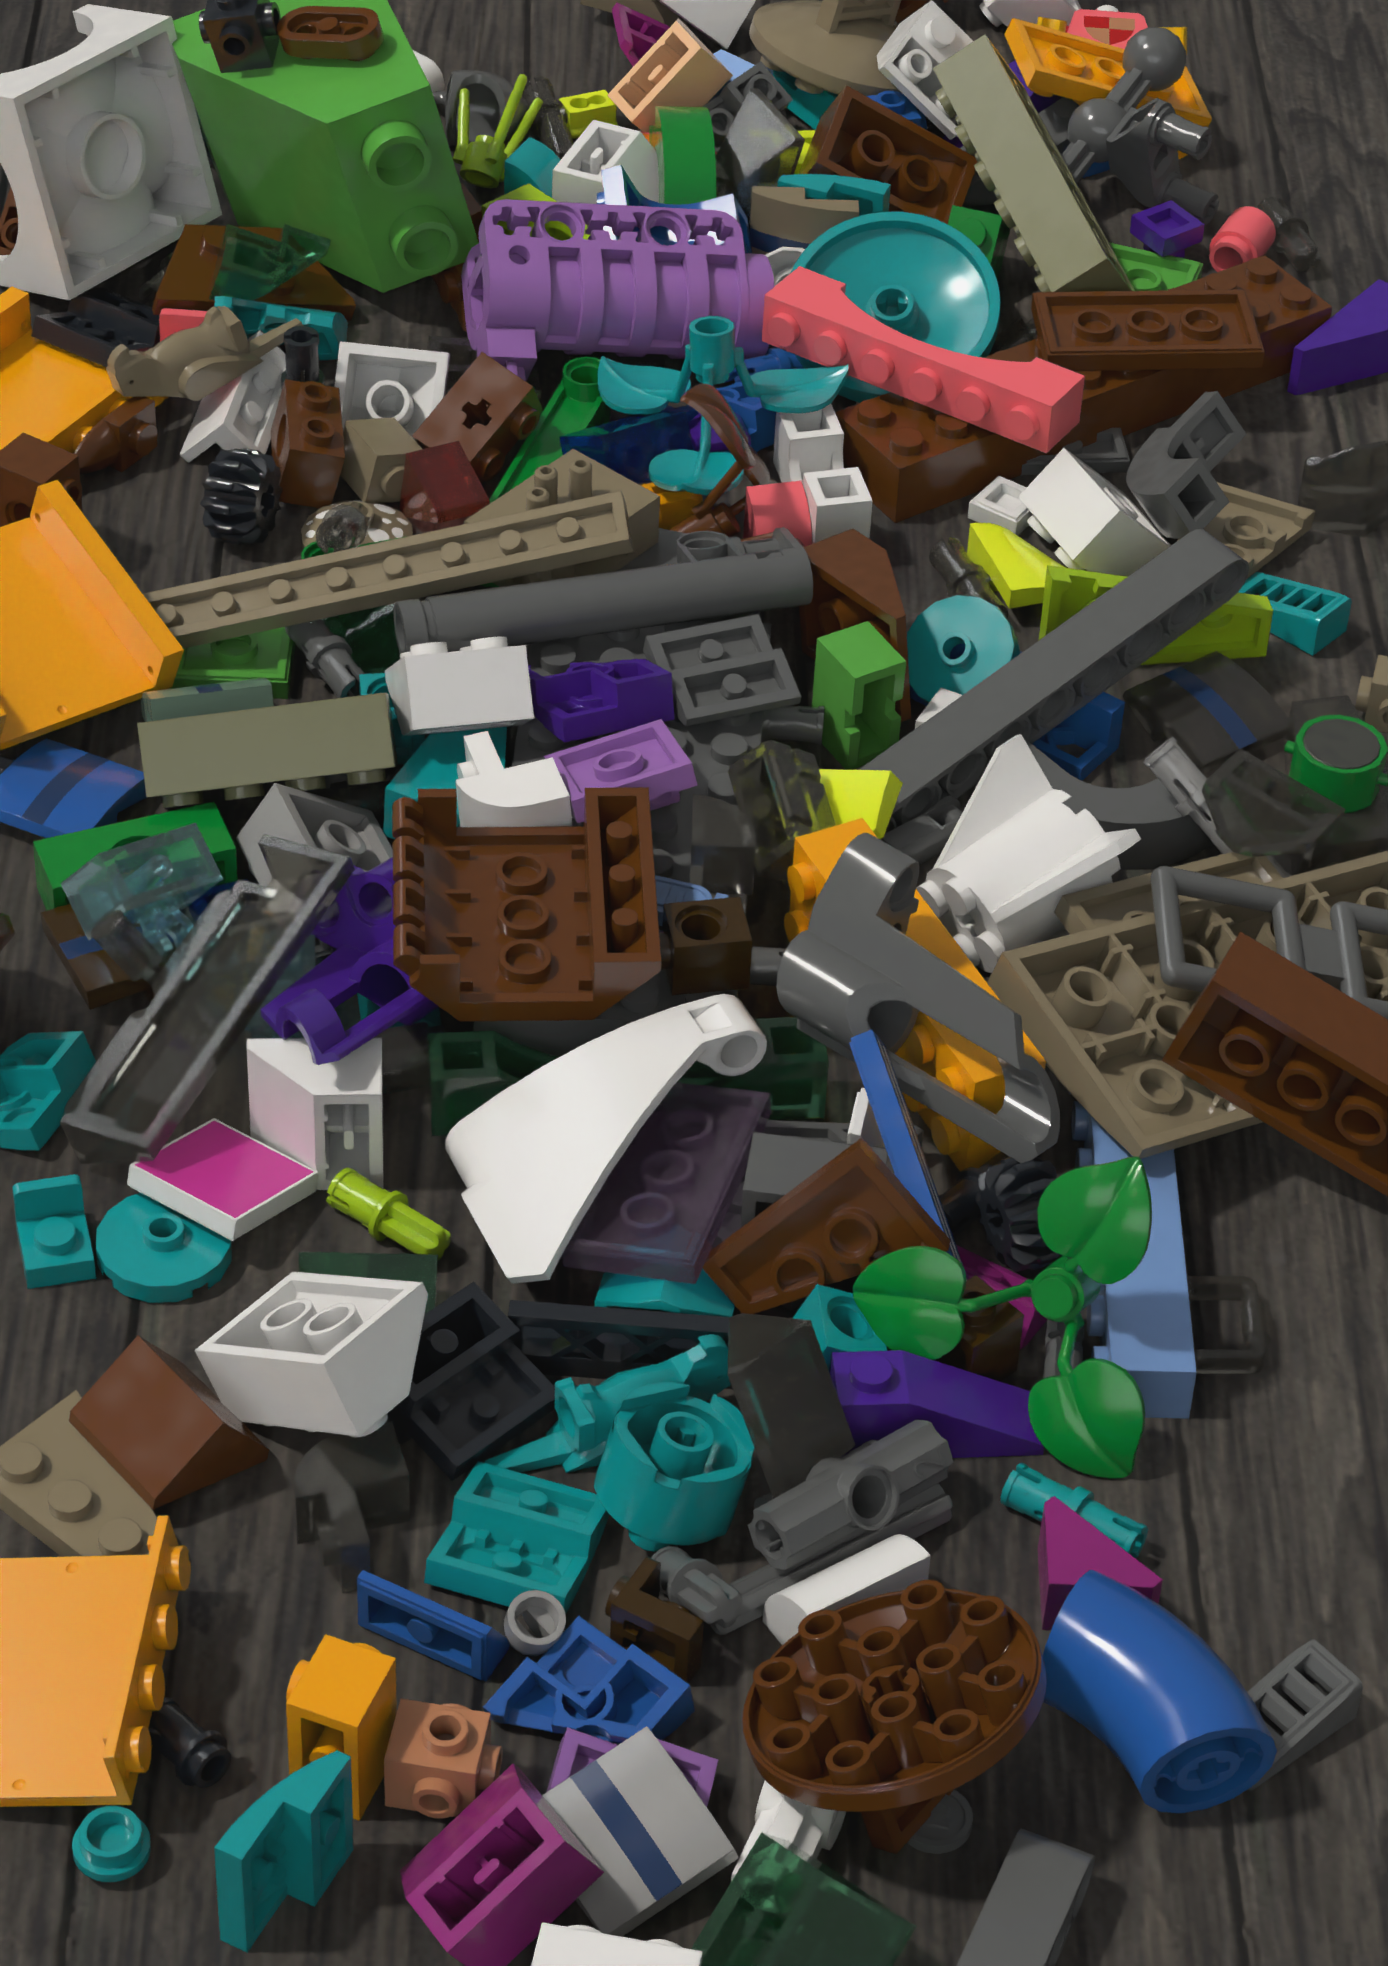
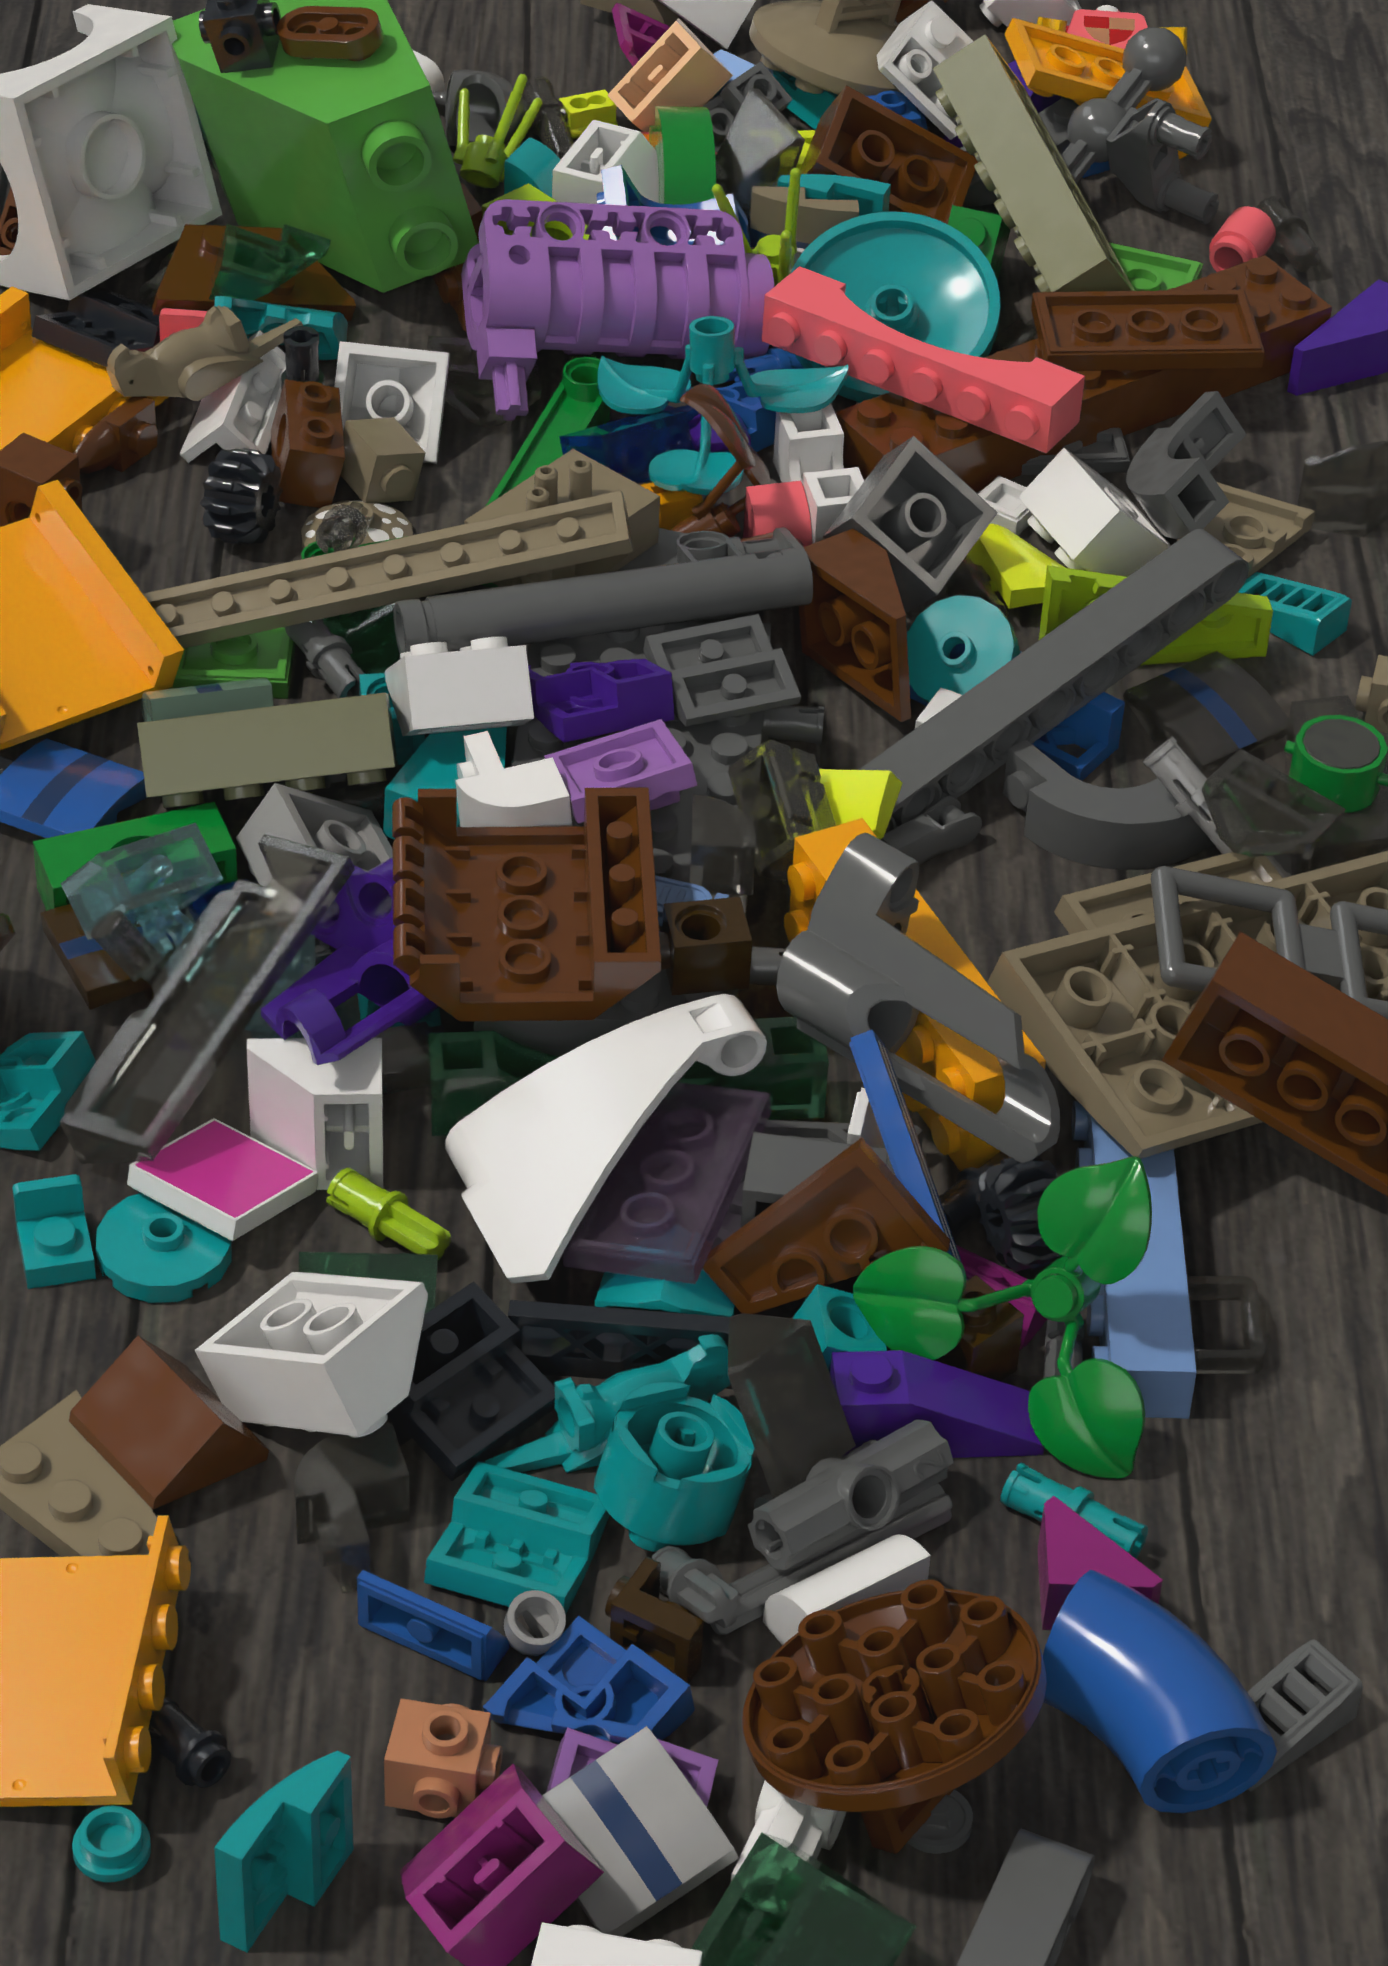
(343, 1704): light orange brick -> none
(440, 485): clear red slope -> none
(484, 413): reddish brown brick -> none
(777, 248): none -> lime plant
(858, 684): bright green brick -> none
(919, 517): none -> dark grey brick
(1016, 859): white brick -> none
(1167, 229): dark purple tile -> none

